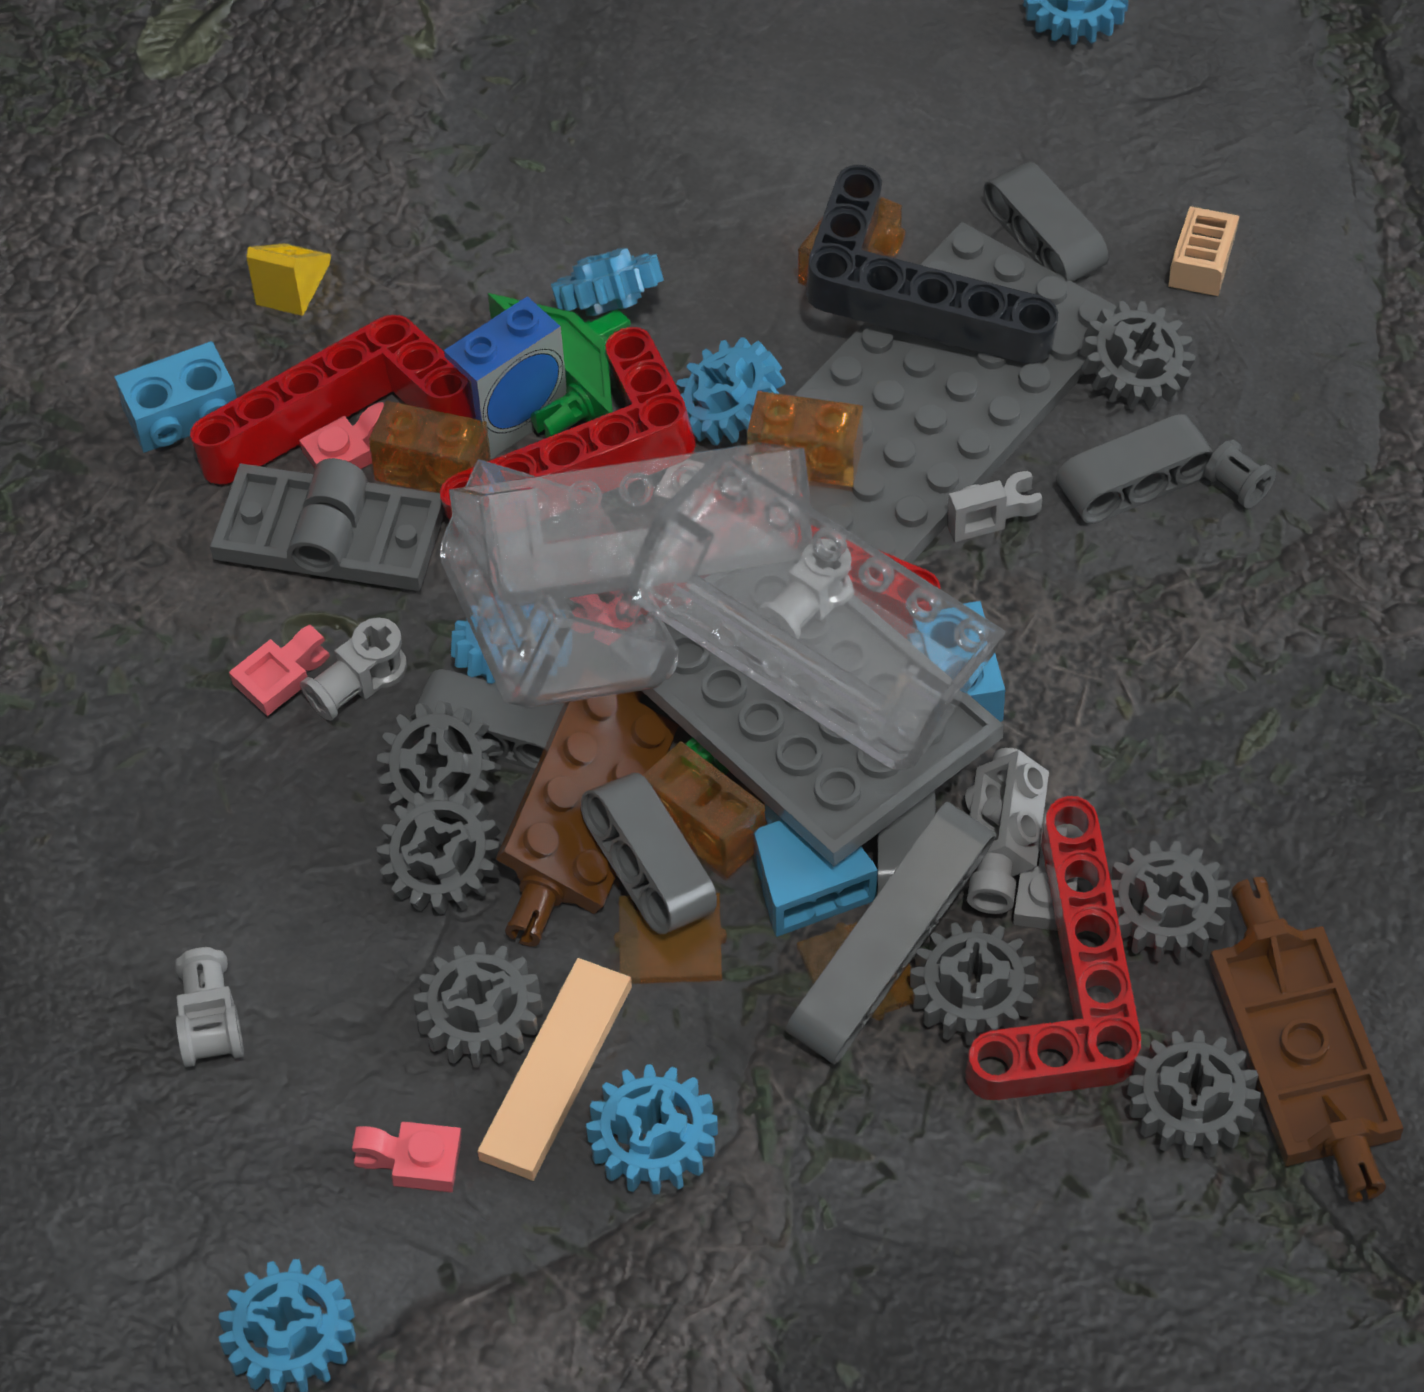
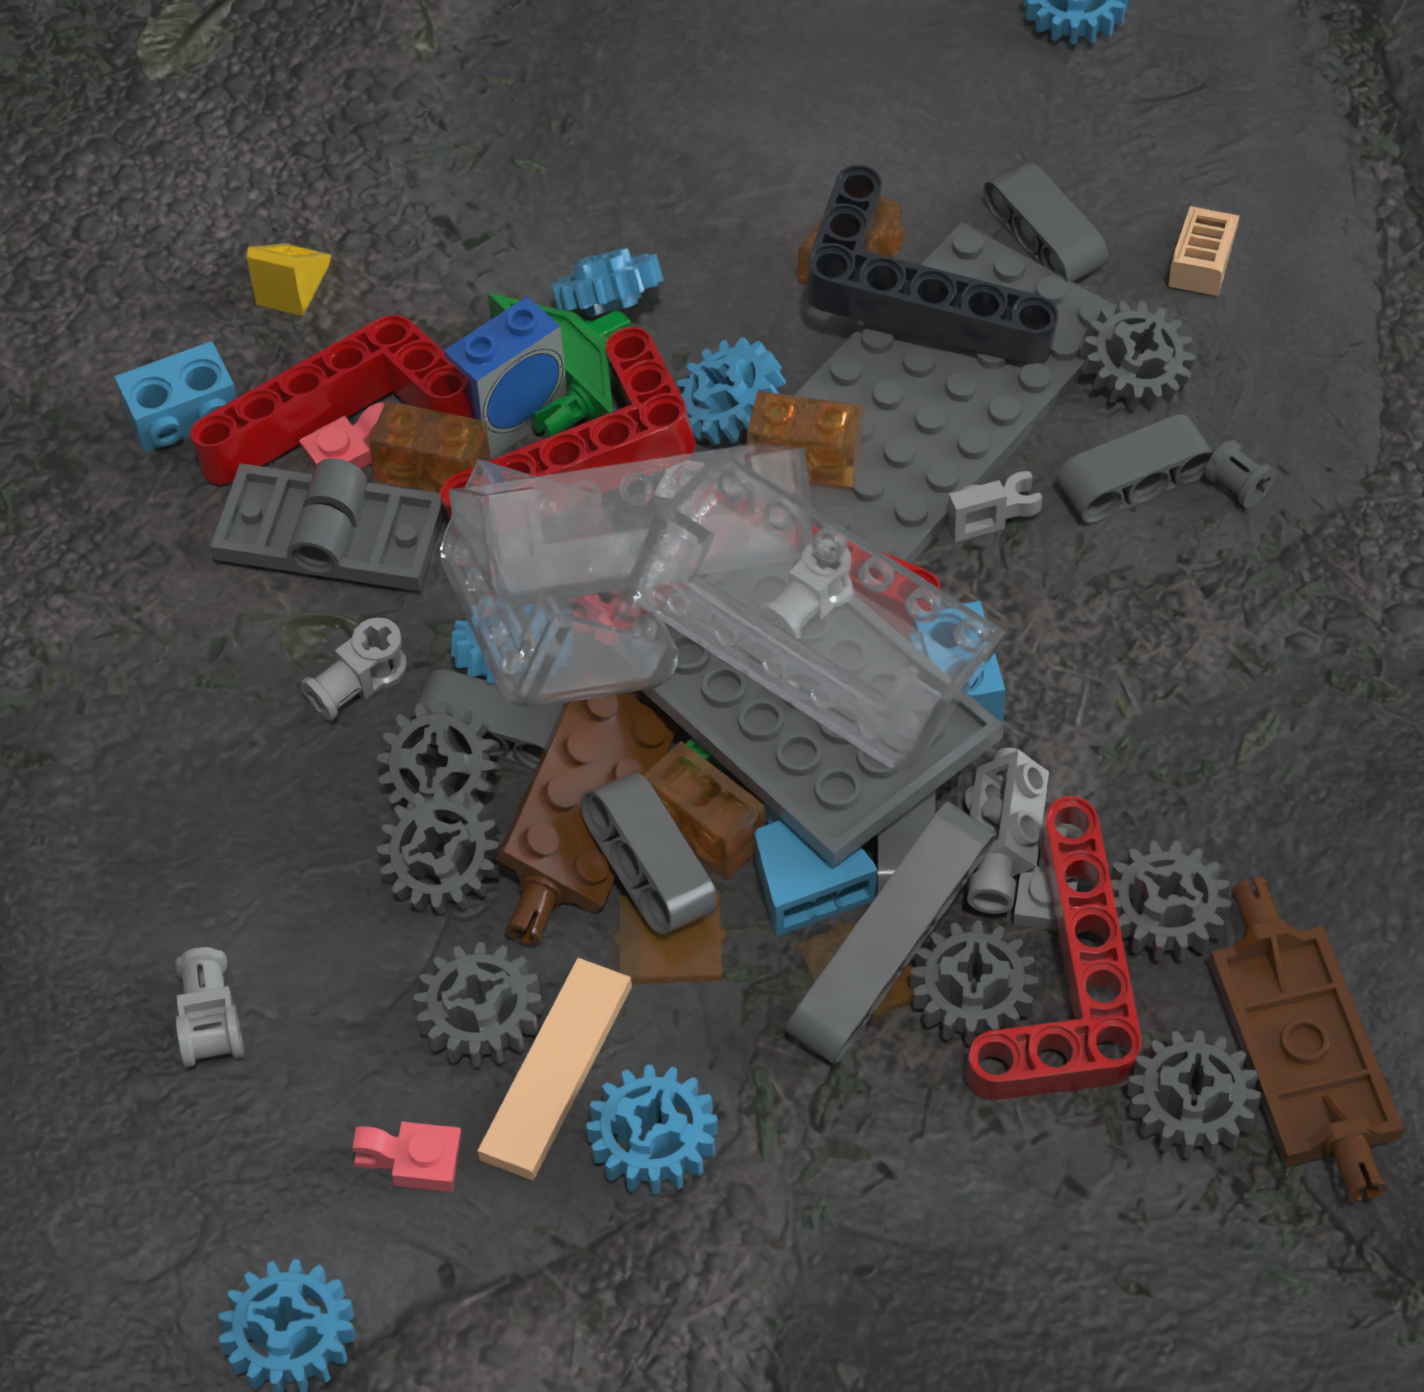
(275, 673): coral plate -> none

